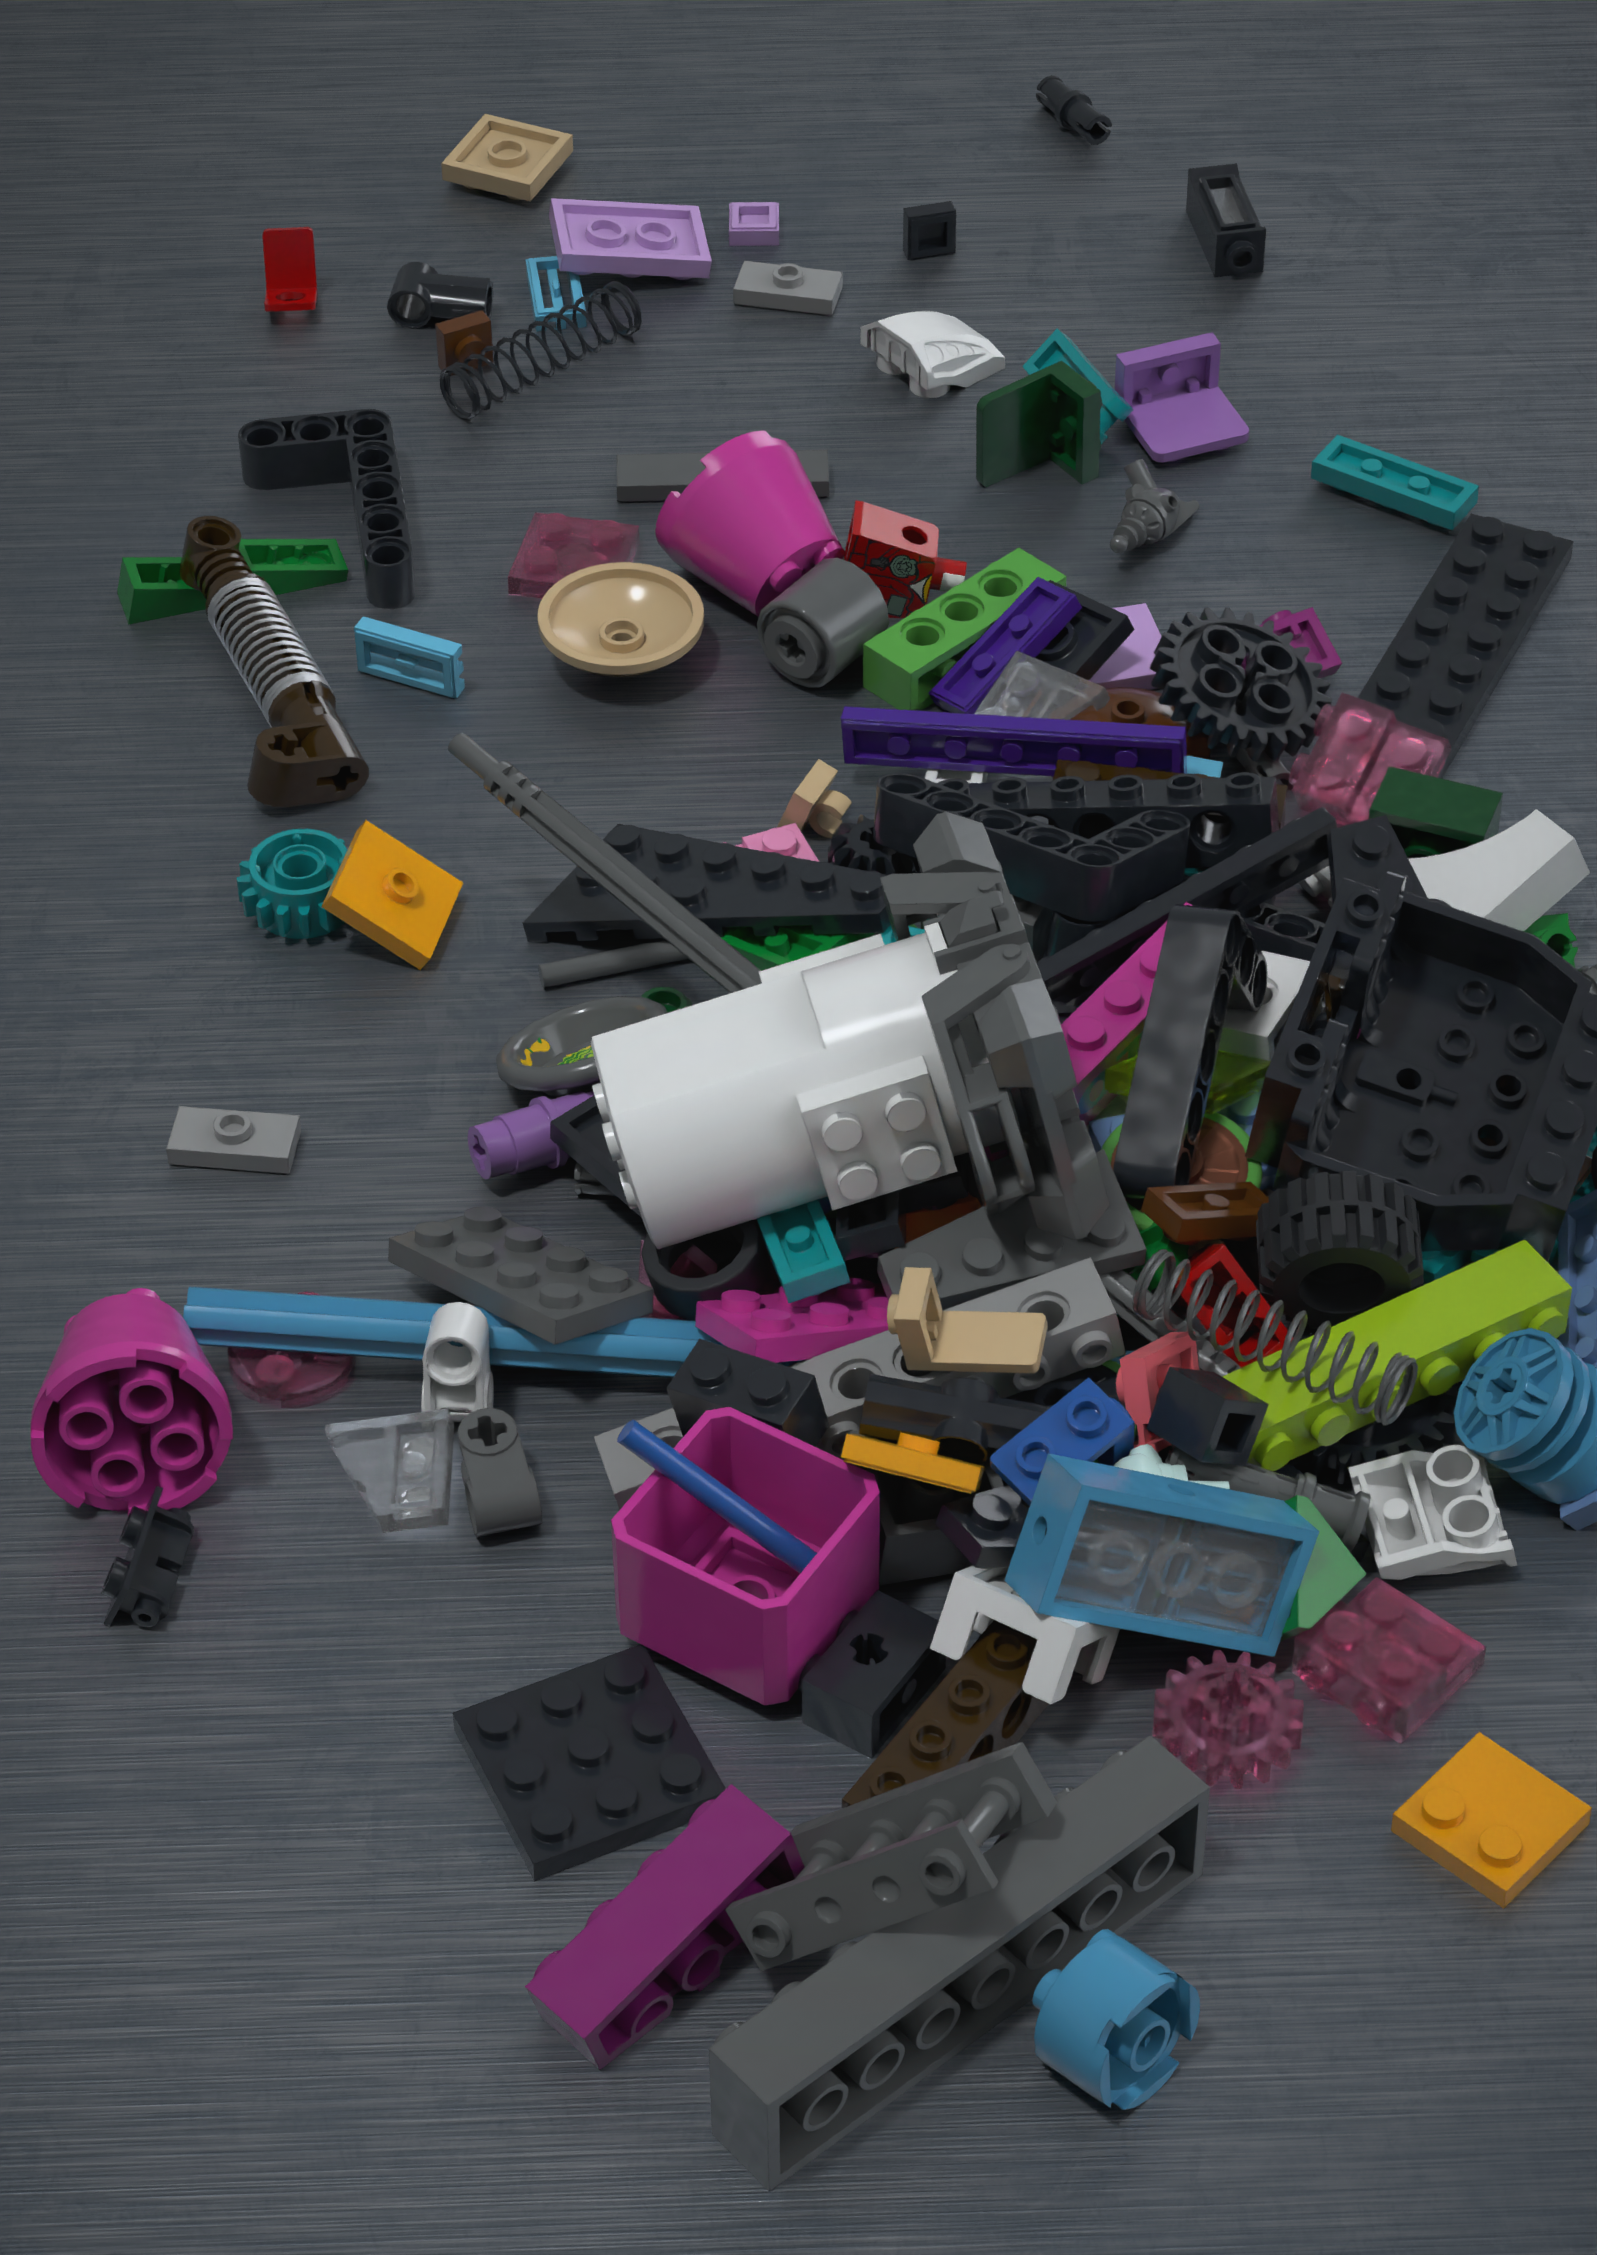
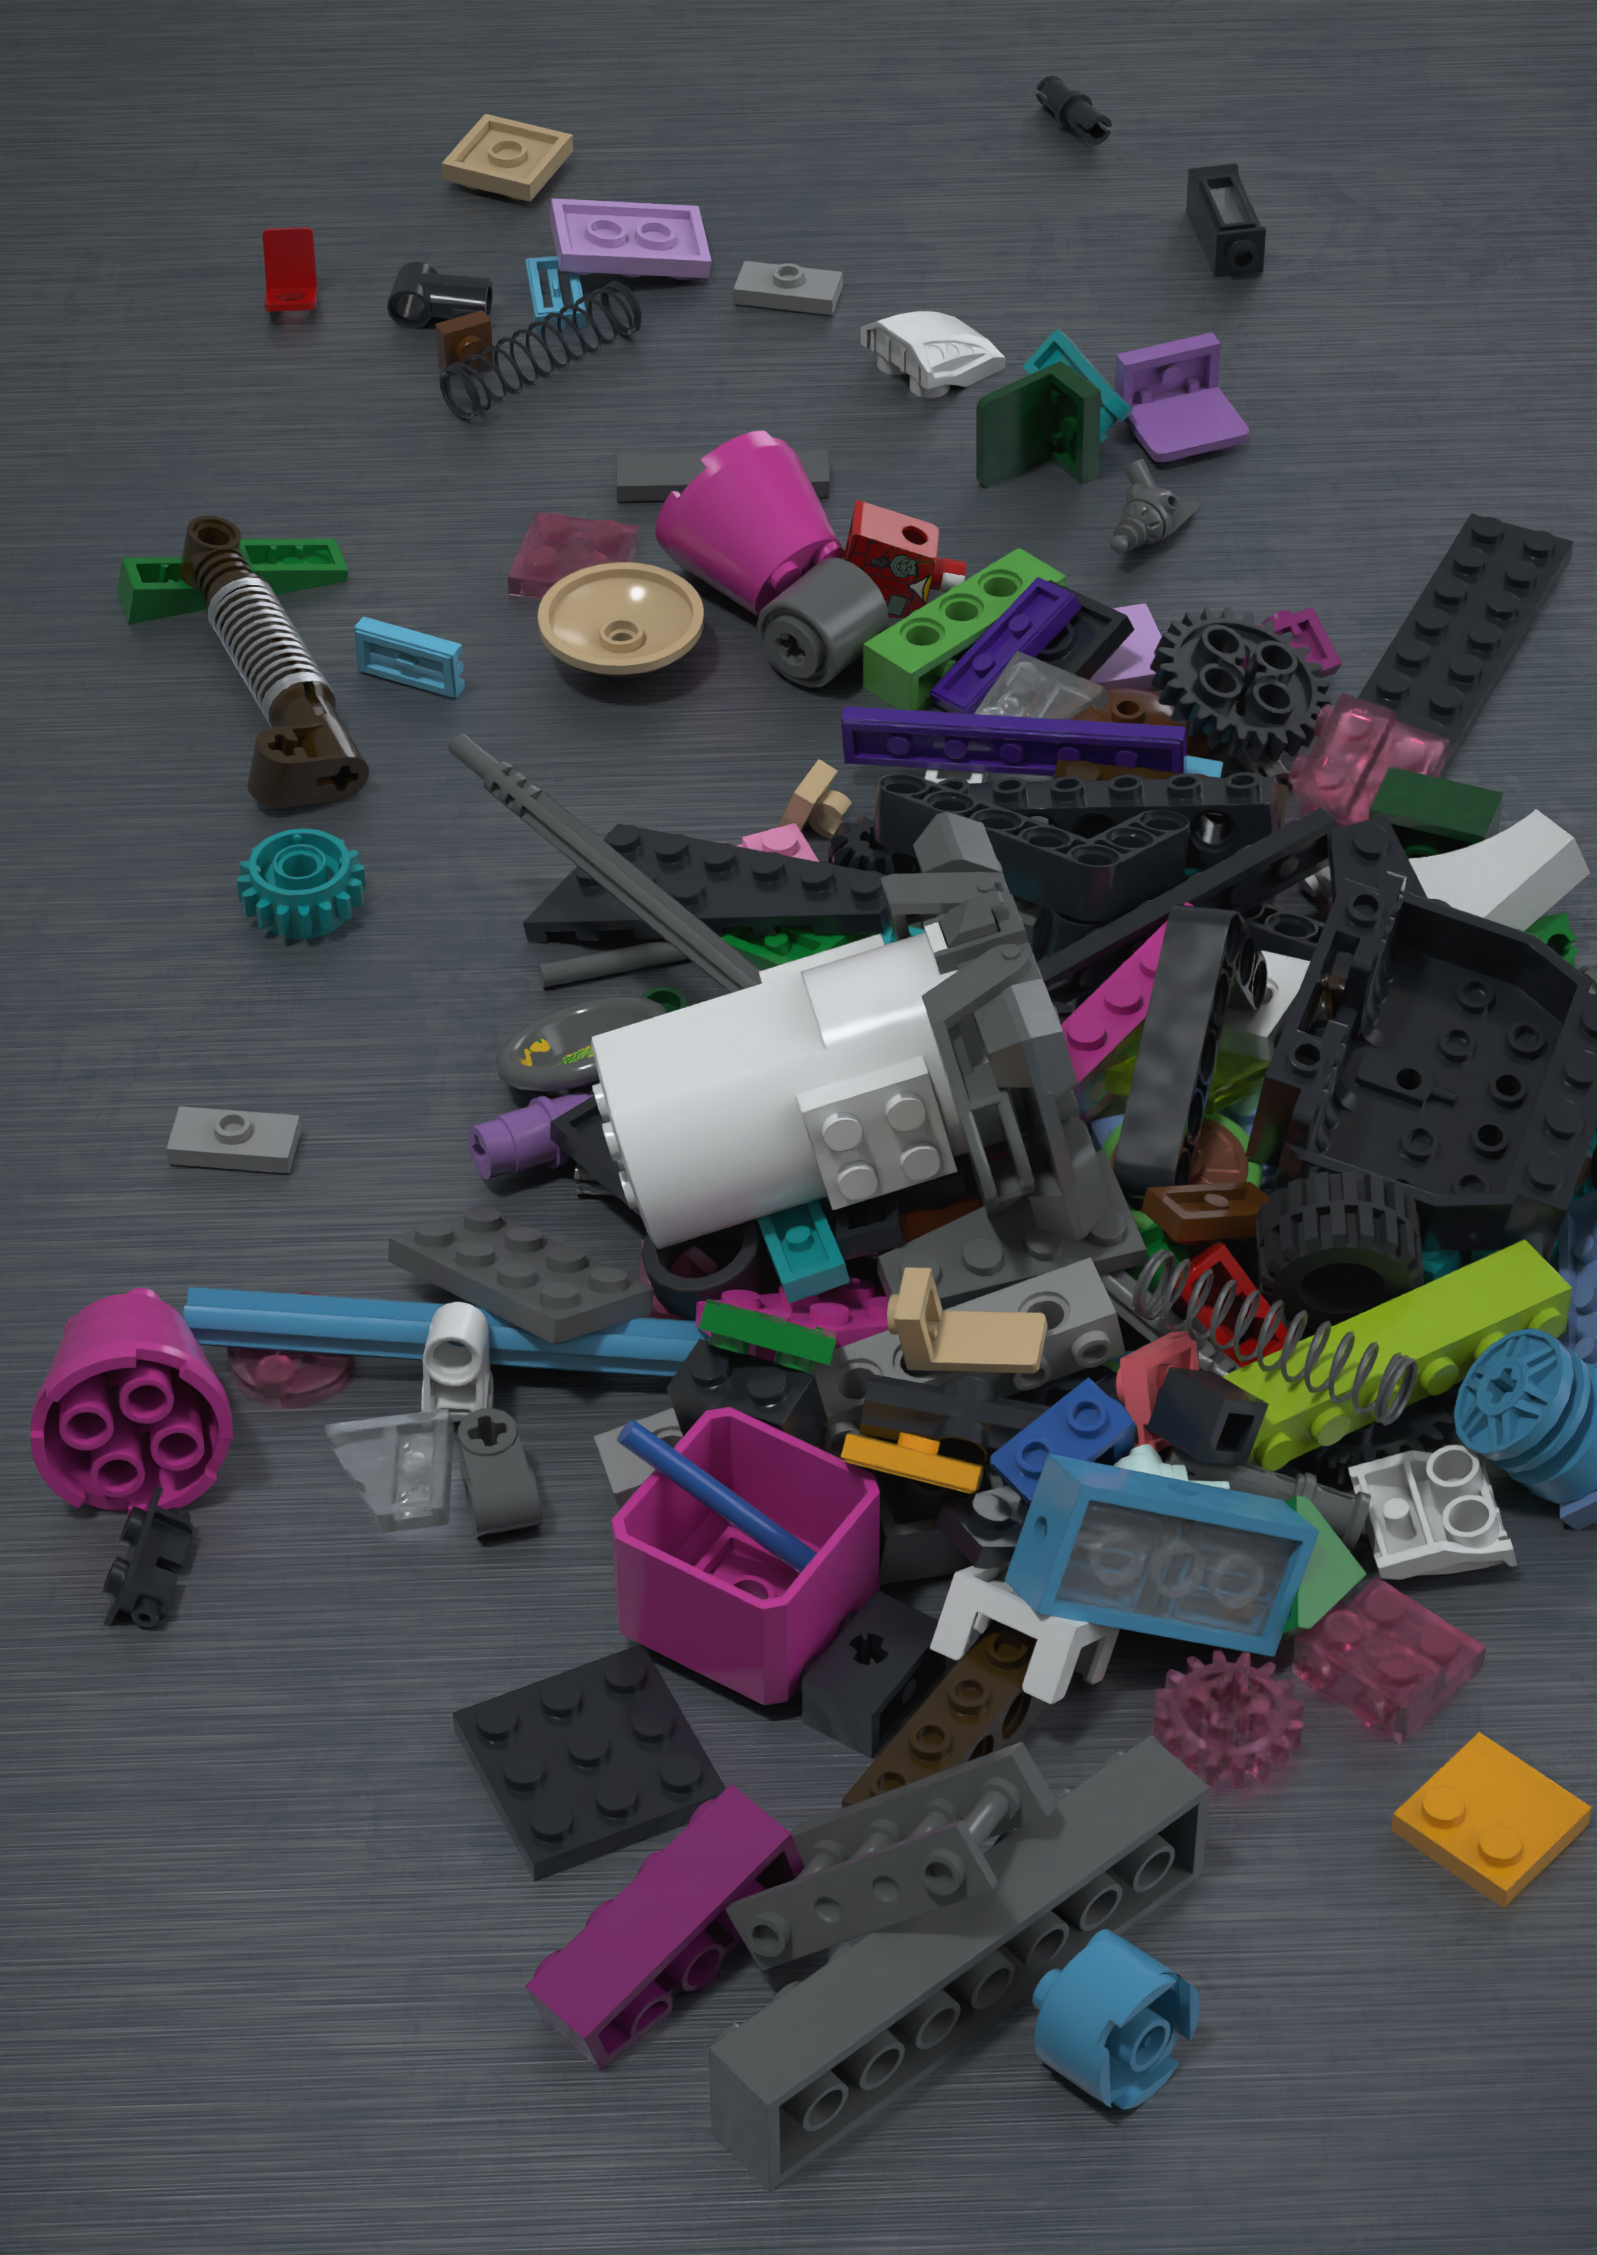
(335, 450): black beam -> none
(392, 895): light orange plate -> none
(753, 224): lavender tile -> none
(795, 1345): none -> green wing
(929, 230): black tile -> none
(1394, 482): teal plate -> none

